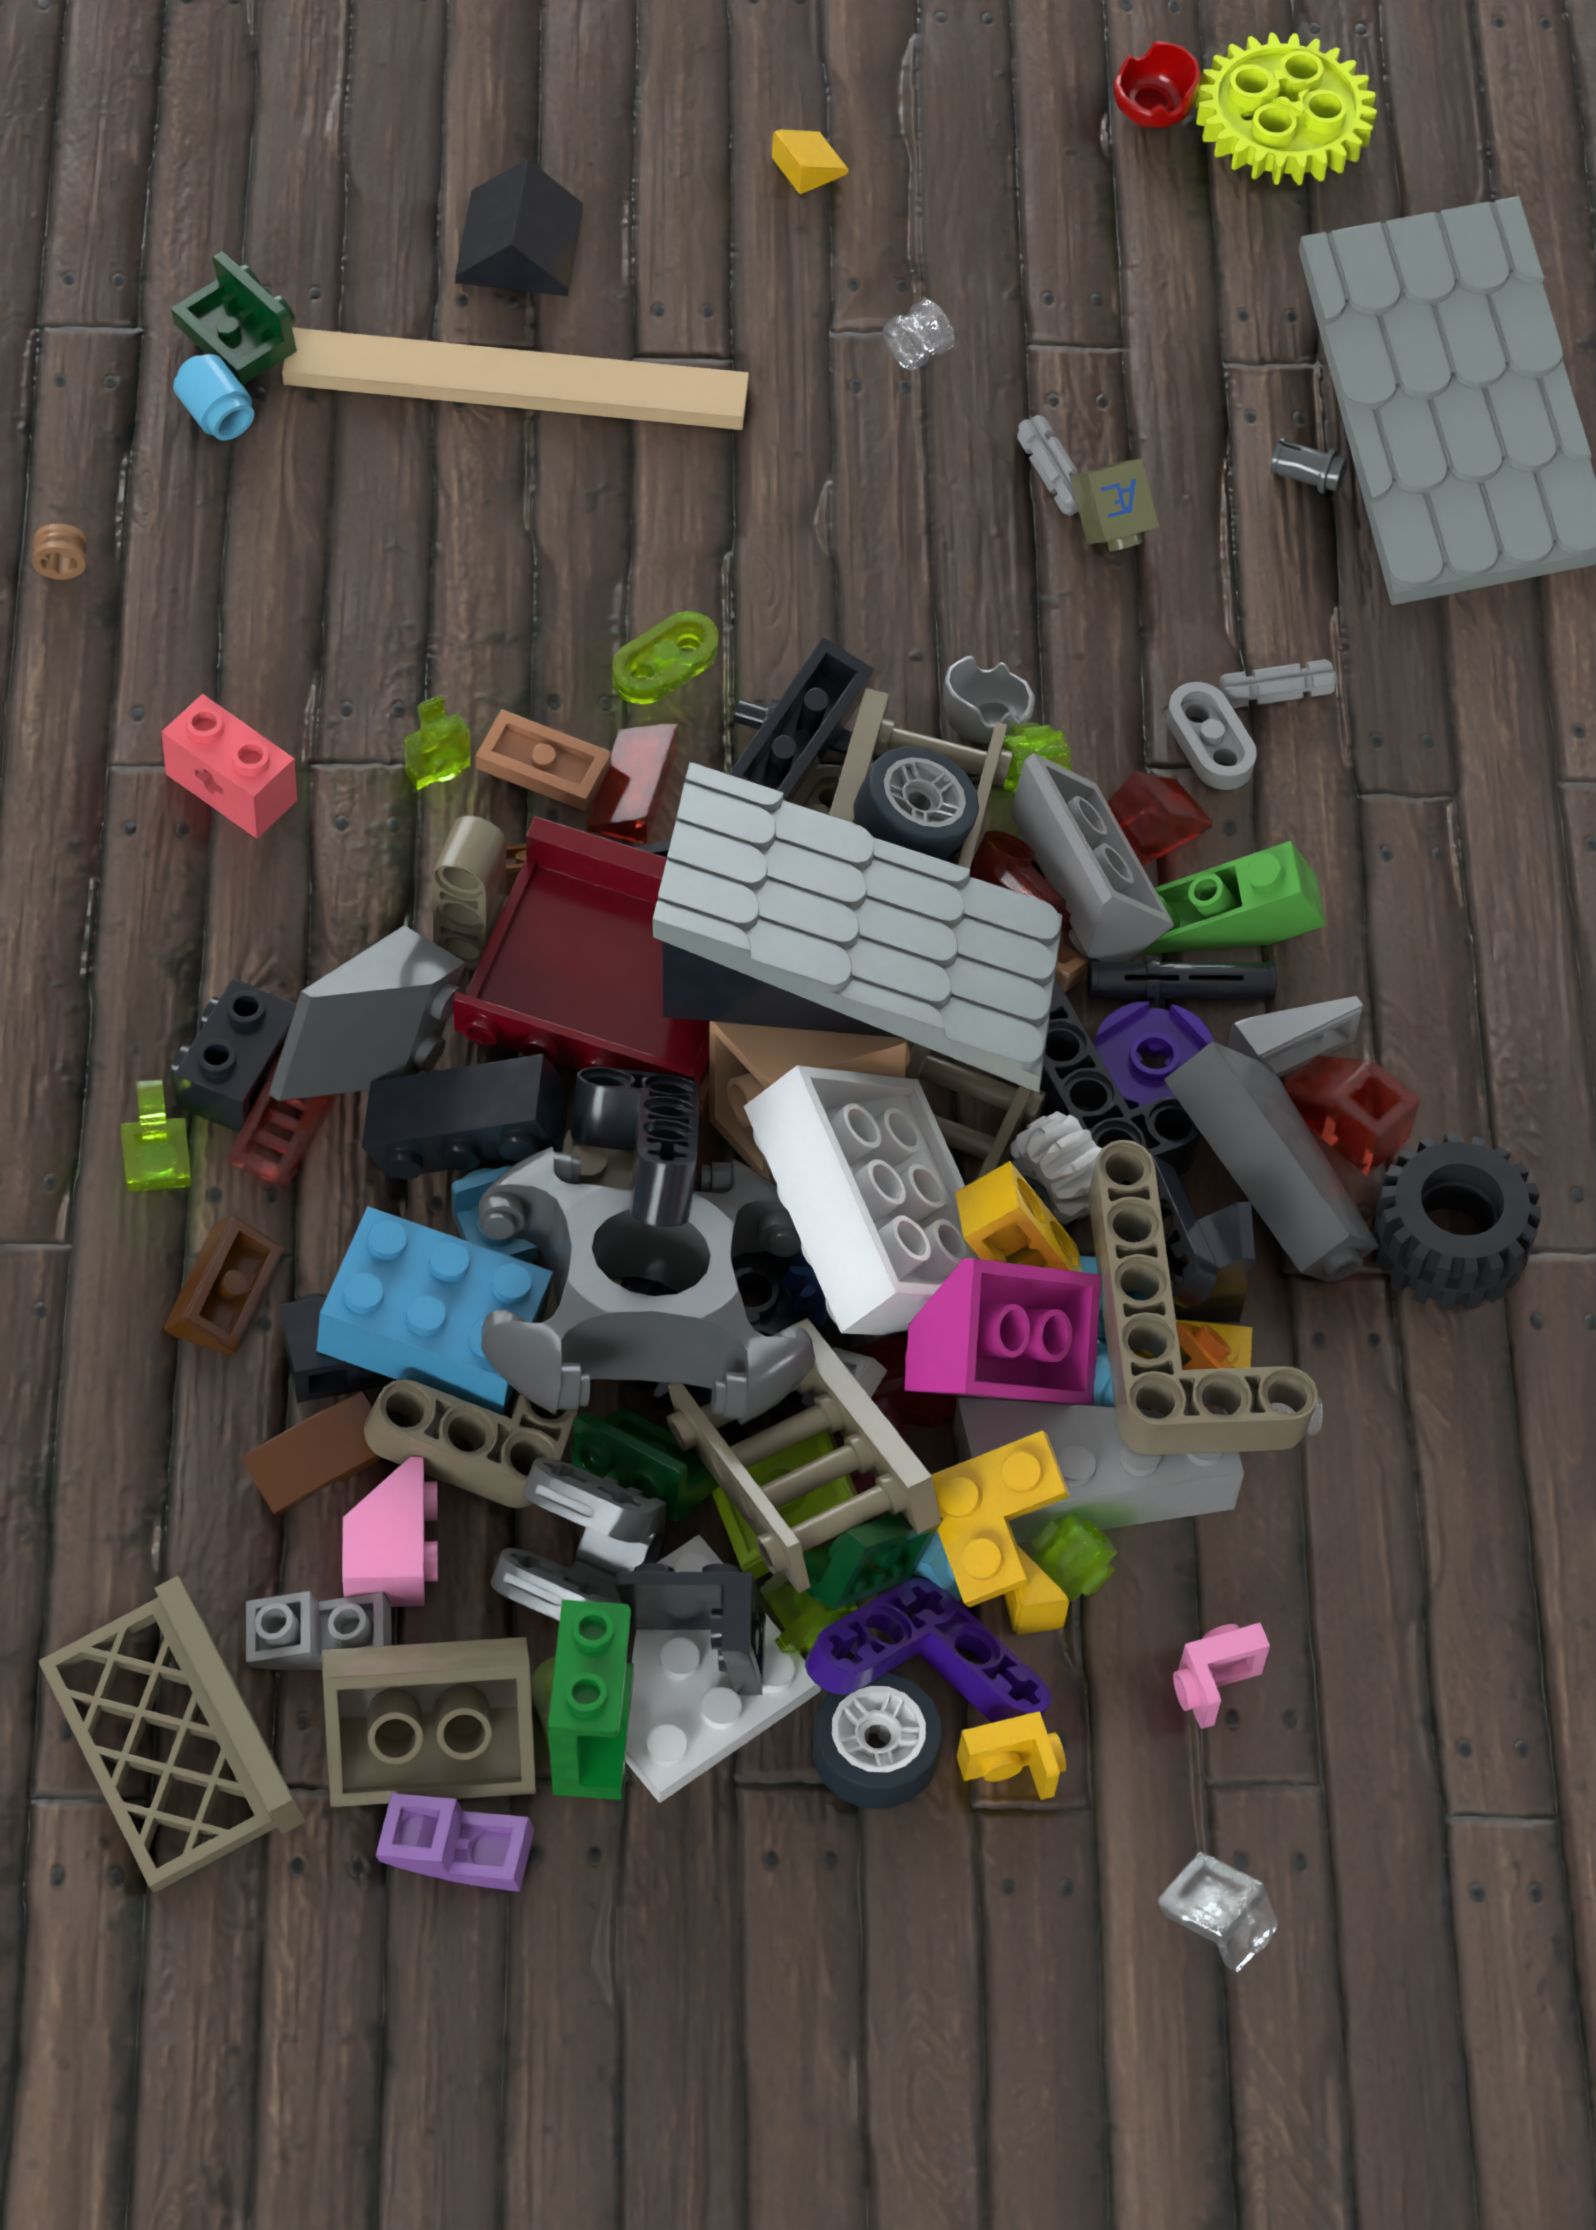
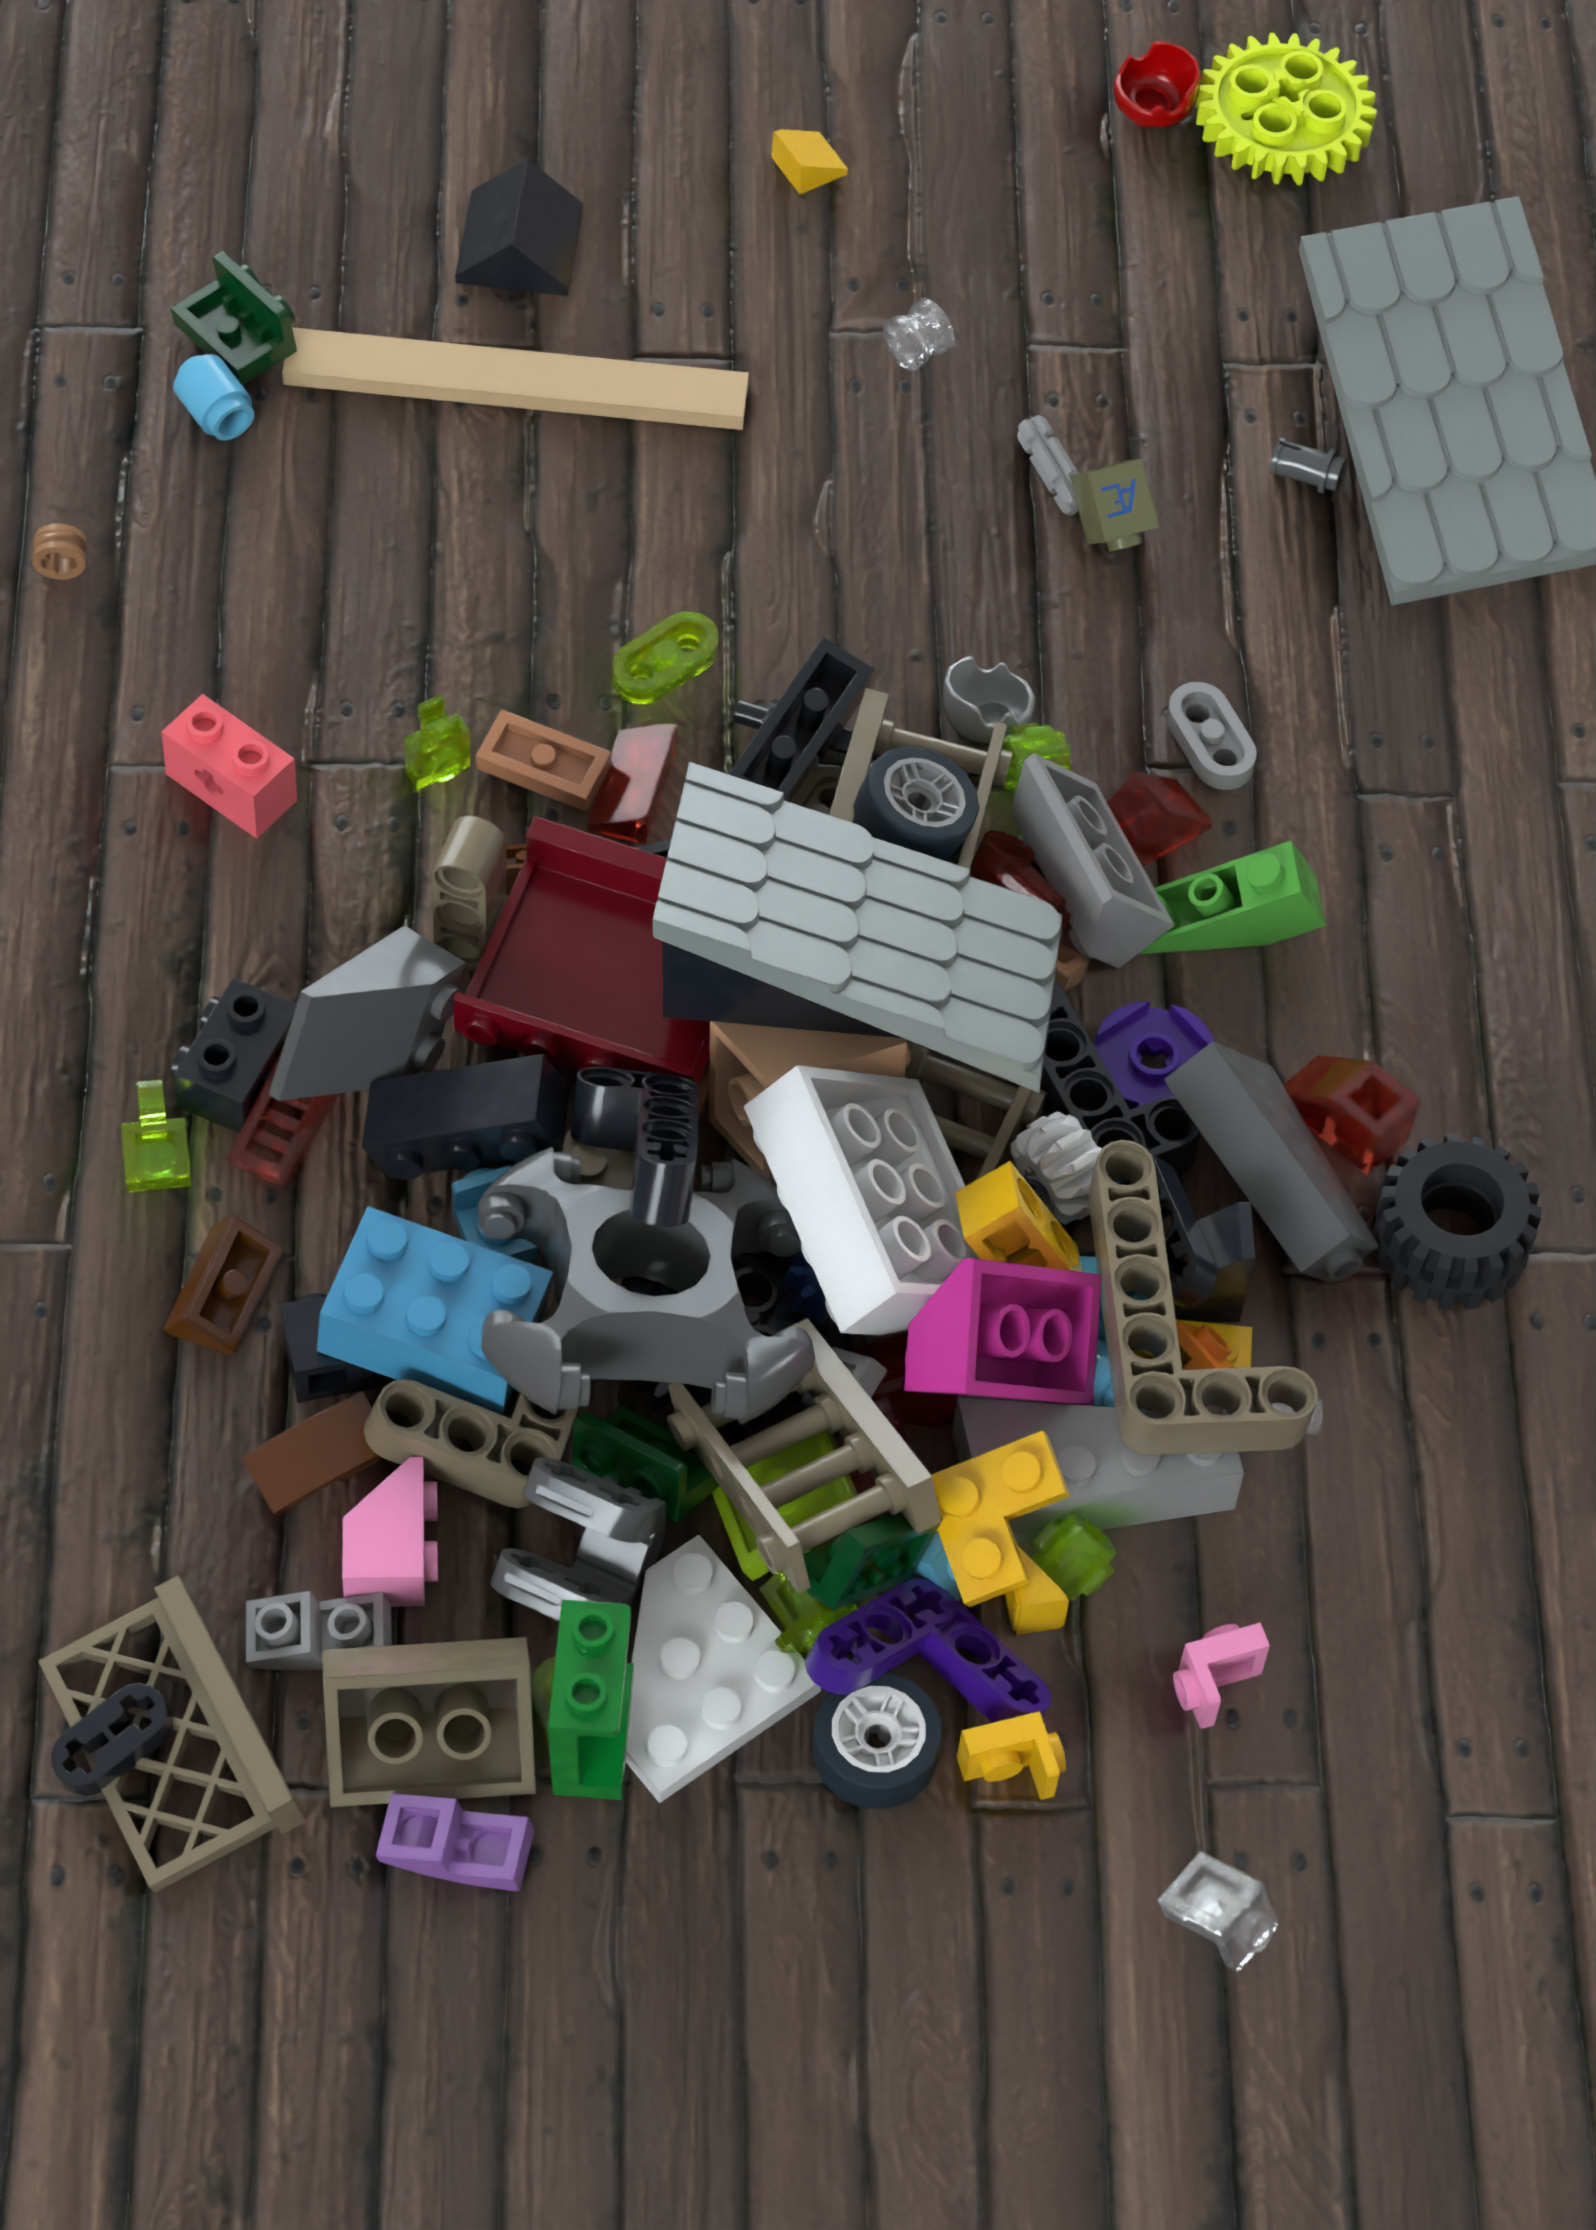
(121, 1744): none -> black beam
(713, 1600): black bracket -> none
(1109, 979): black pin -> none
(1278, 683): light grey axle -> none
(1298, 1034): light grey slope -> none

